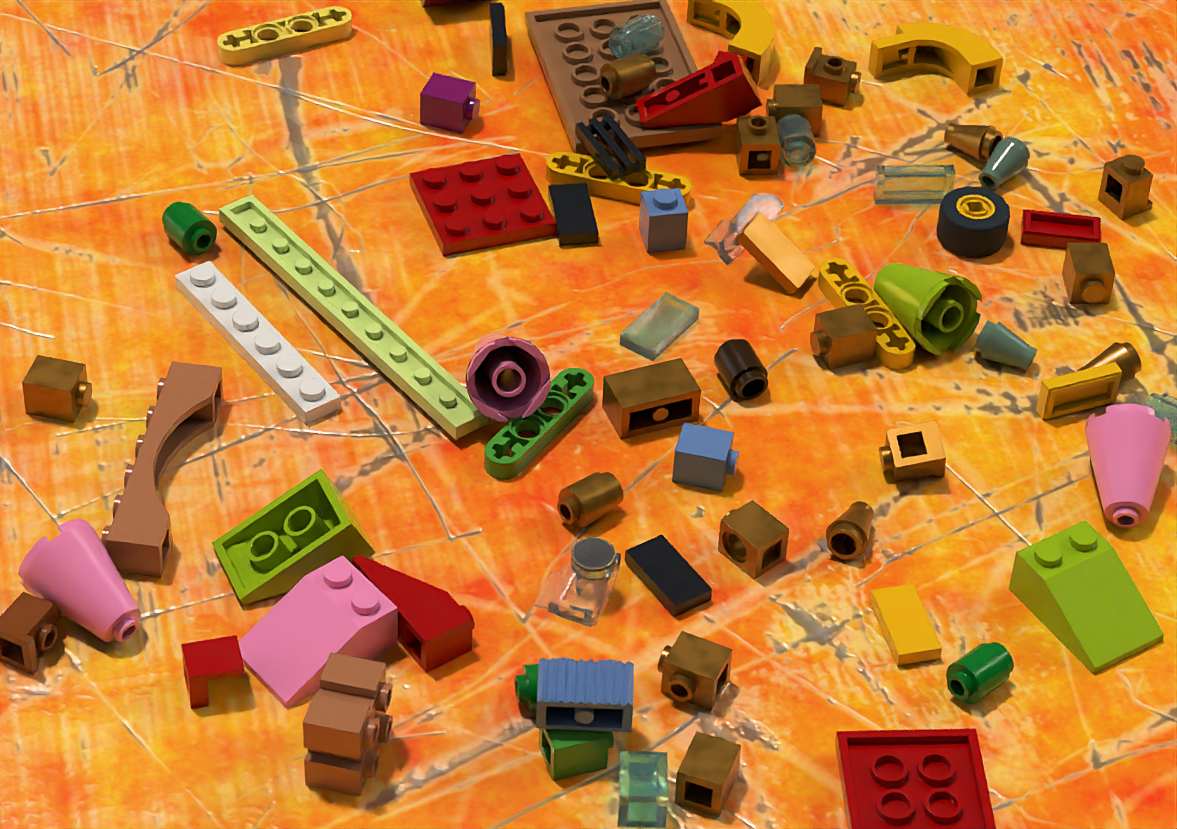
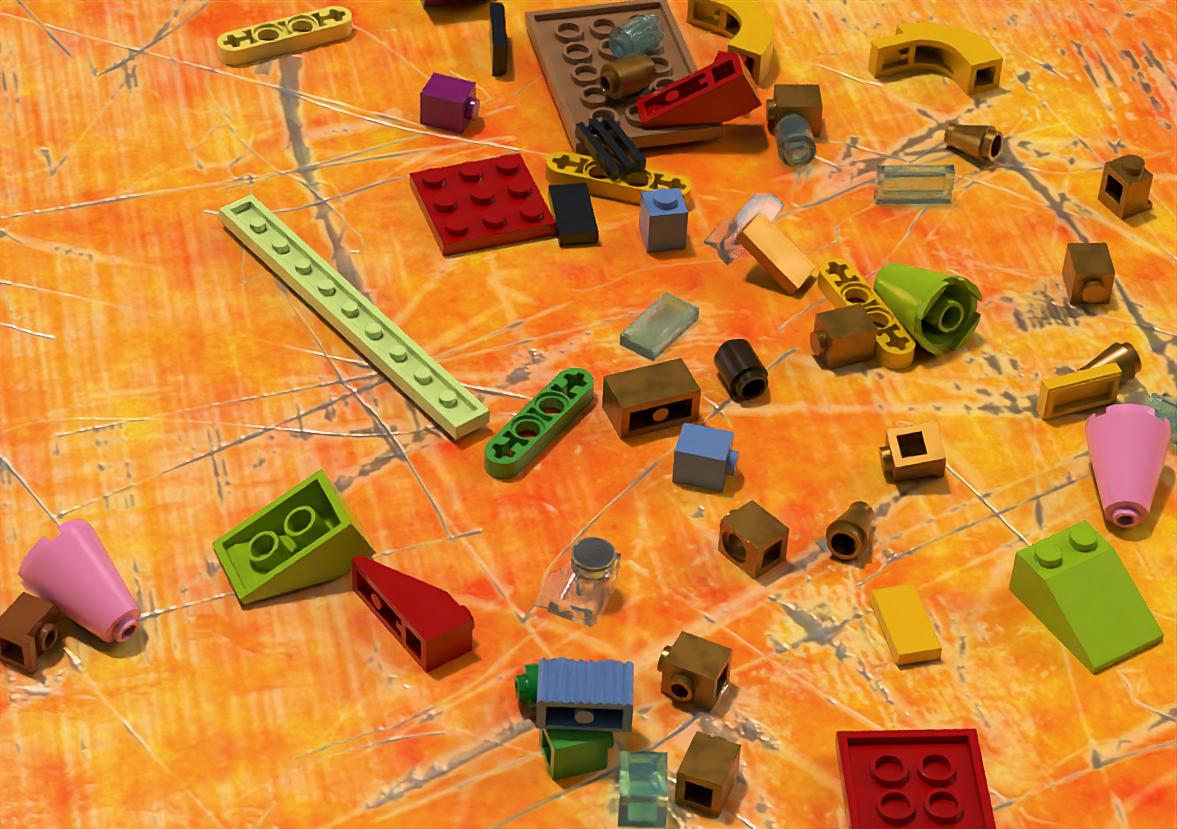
(56, 388): pearl gold brick -> none
(141, 526): nougat arch -> none
(189, 228): green brick -> none
(207, 662): red panel -> none
(258, 342): white plate -> none
(322, 614): bright pink slope -> none
(347, 724): nougat brick -> none
(507, 377): bright pink cone -> none
(589, 499): pearl gold brick -> none
(668, 575): black tile -> none
(757, 145): pearl gold brick -> none
(834, 75): pearl gold brick -> none
(973, 222): black wheel -> none
(979, 672): green brick -> none
(1004, 163): sand green cone -> none
(1004, 346): sand green cone -> none
(1058, 229): red tile -> none

